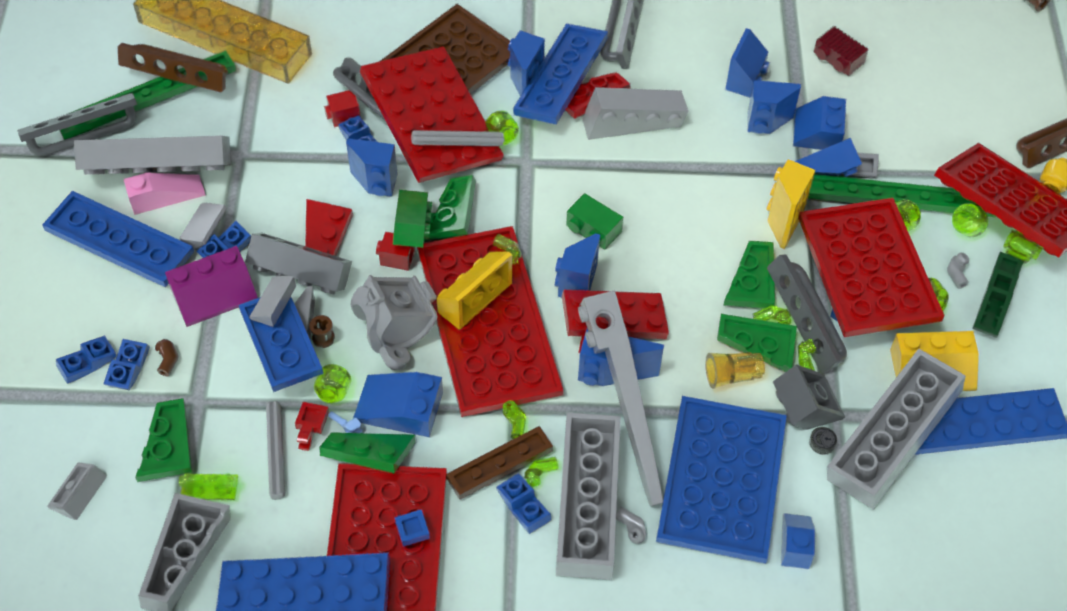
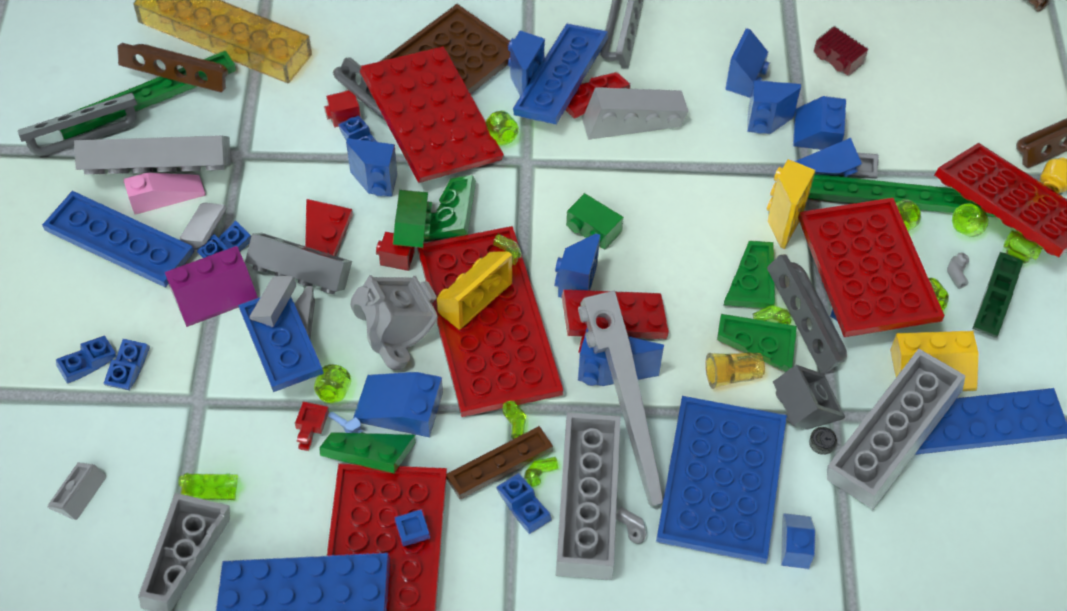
(168, 443): green wing -> none
(169, 354): reddish brown arm -> none
(275, 450): light grey axle -> none
(319, 333): reddish brown bush -> none
(471, 138): light grey axle -> none
(804, 350): clear neon green arm -> none

